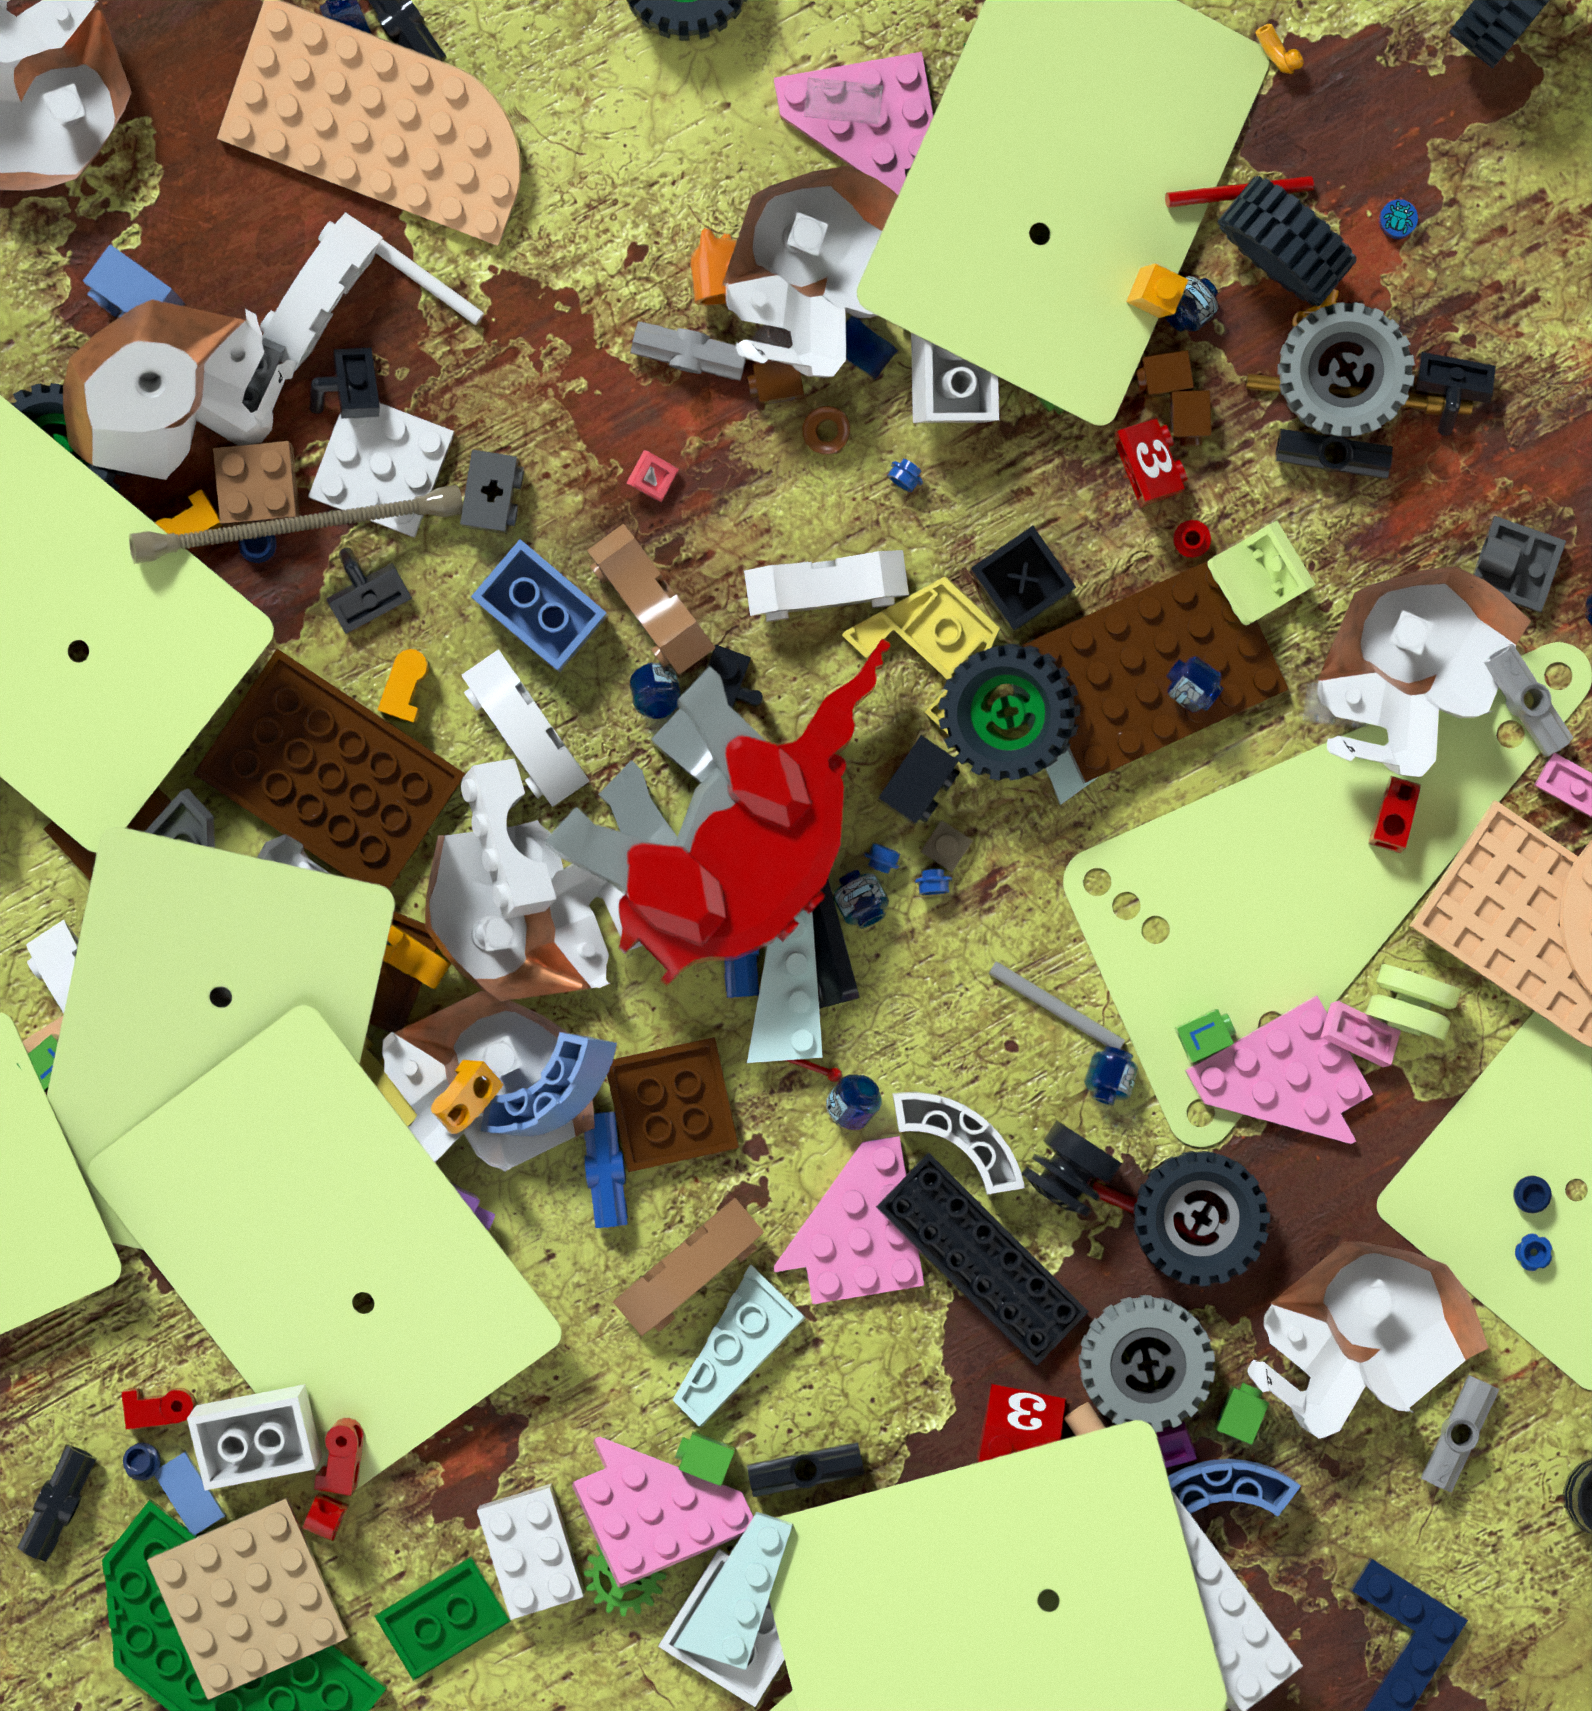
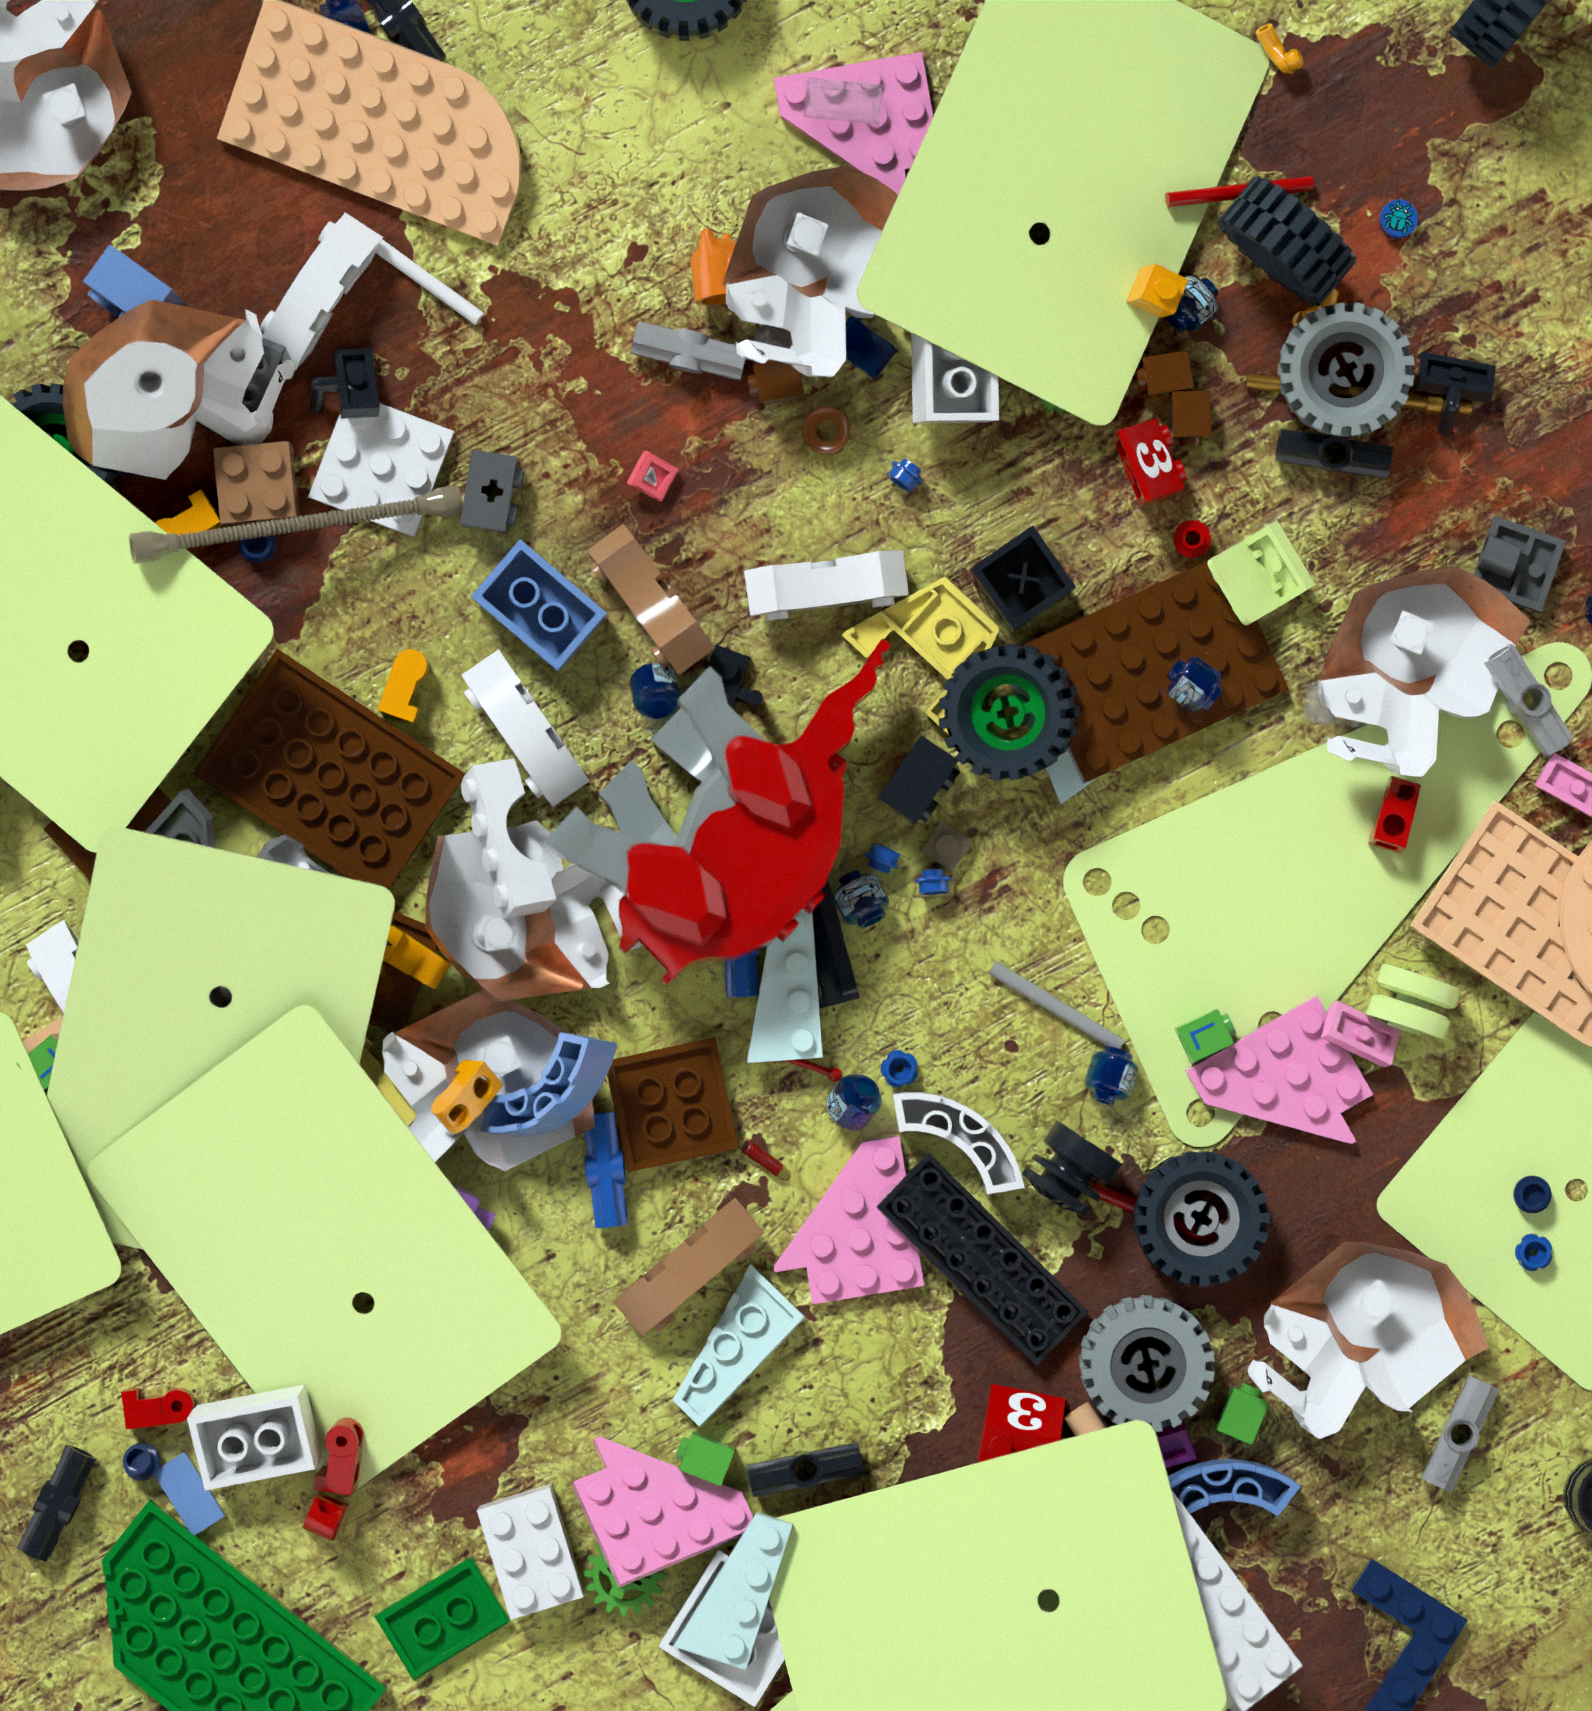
(247, 1598): tan plate -> none
(367, 595): black plate -> none
(764, 1159): none -> red piece
(909, 1072): none -> blue plate

